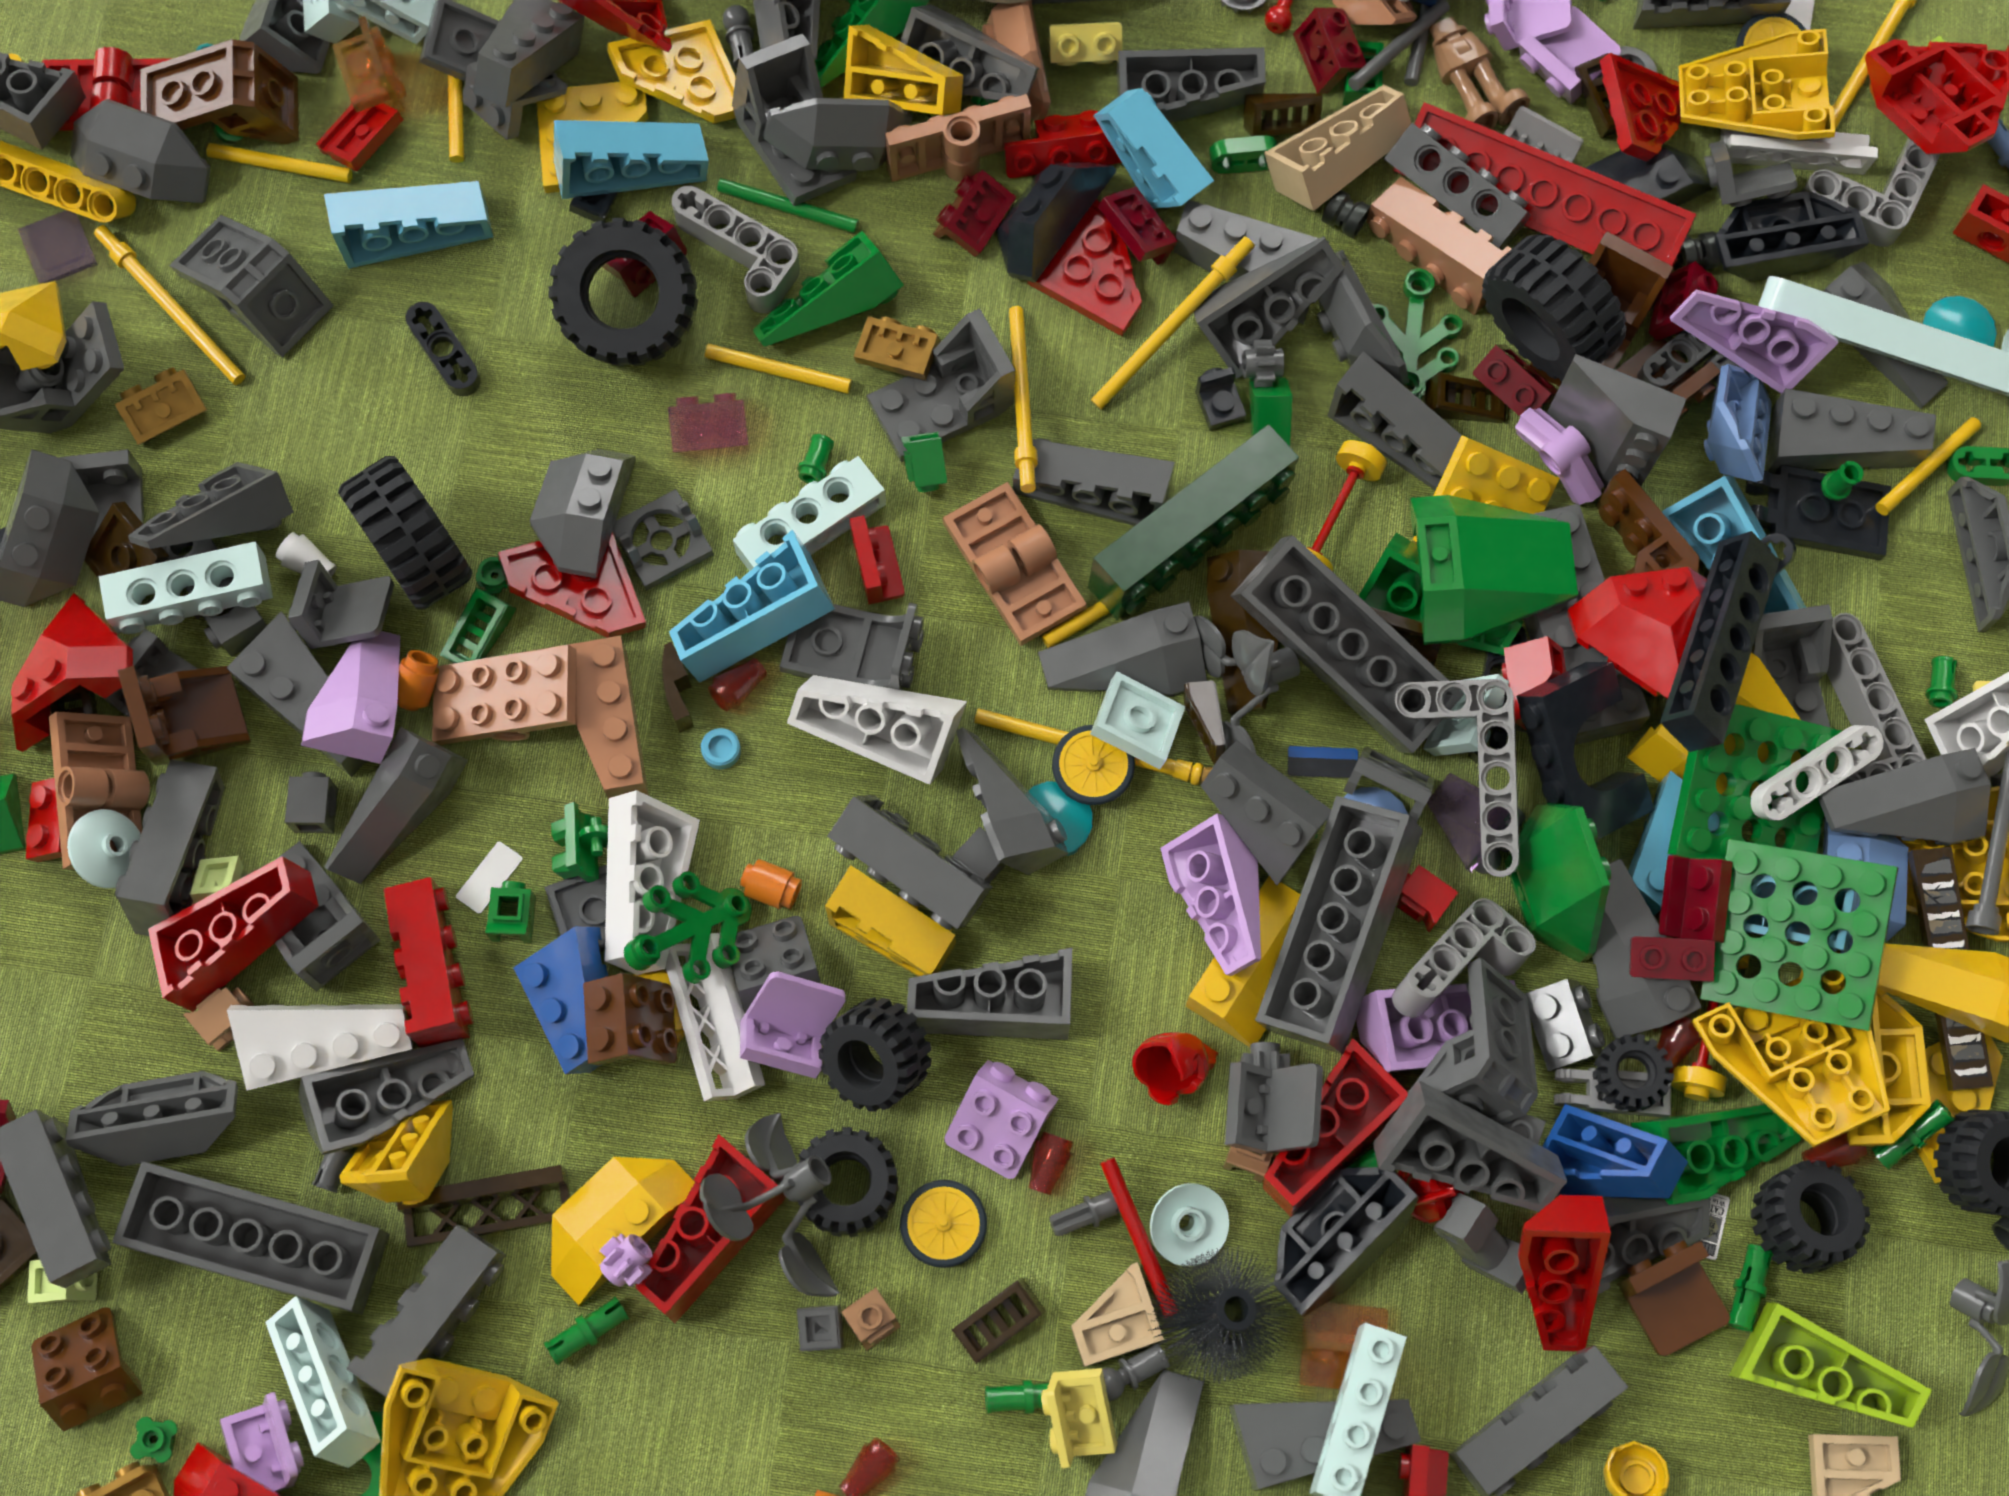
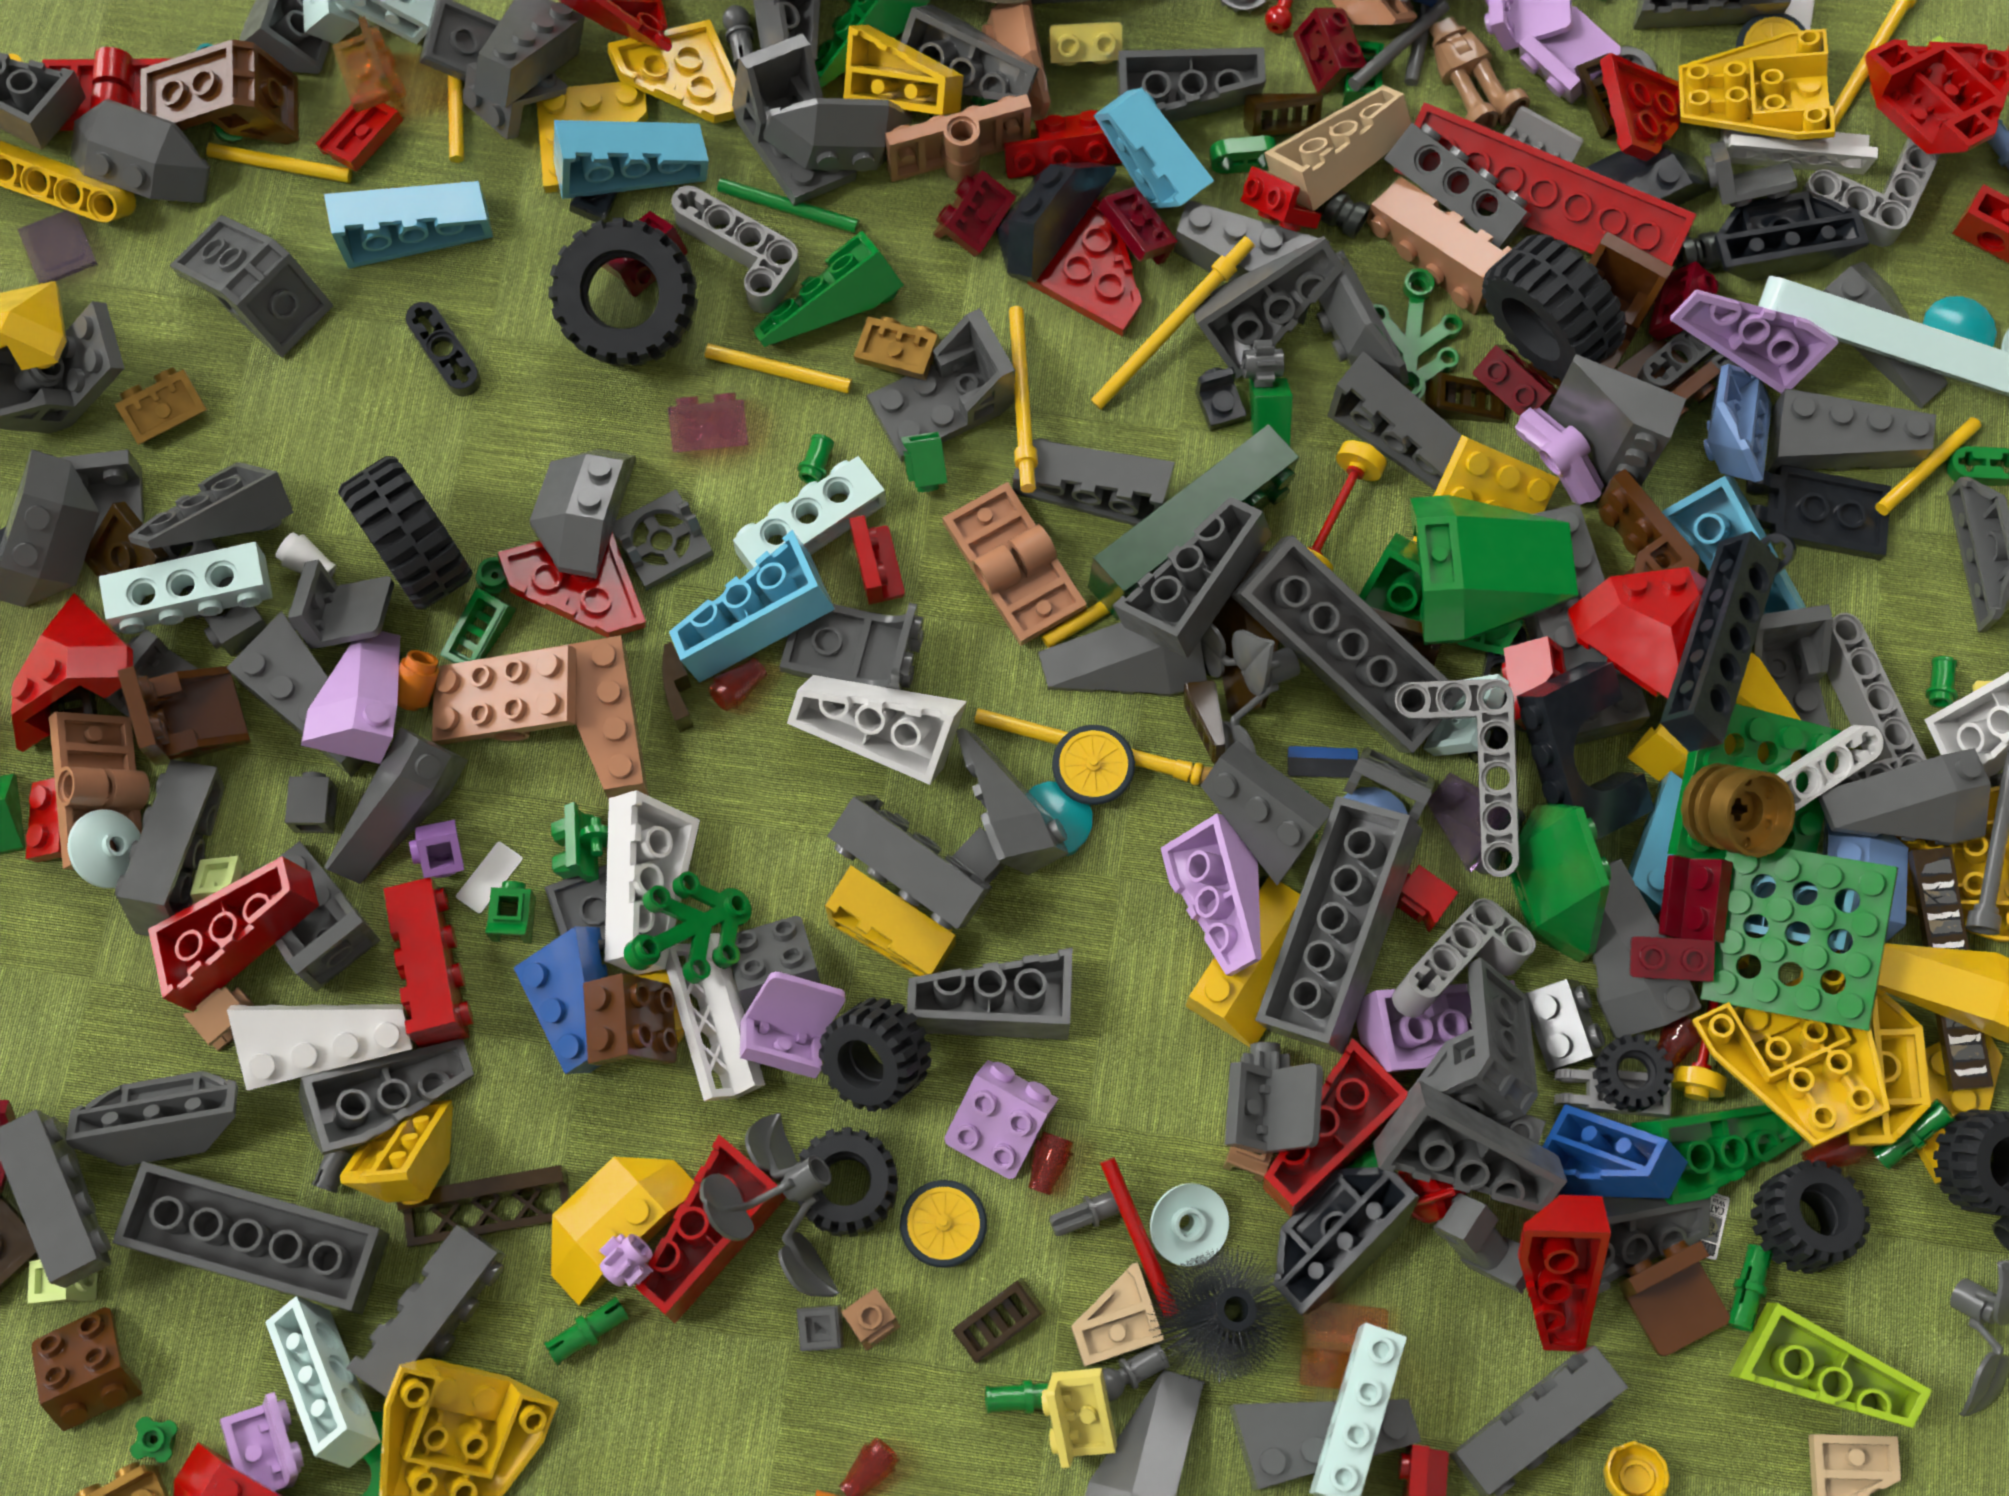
(125, 258): yellow bar -> none
(437, 849): none -> medium lavender brick
(720, 748): medium azure tile -> none
(770, 884): orange brick -> none
(1138, 720): light aqua plate -> none
(1172, 1065): red helmet -> none
(1197, 579): none -> dark grey wedge
(1277, 200): none -> red bracket
(1738, 809): none -> pearl gold wheel
(1838, 483): green pin -> none

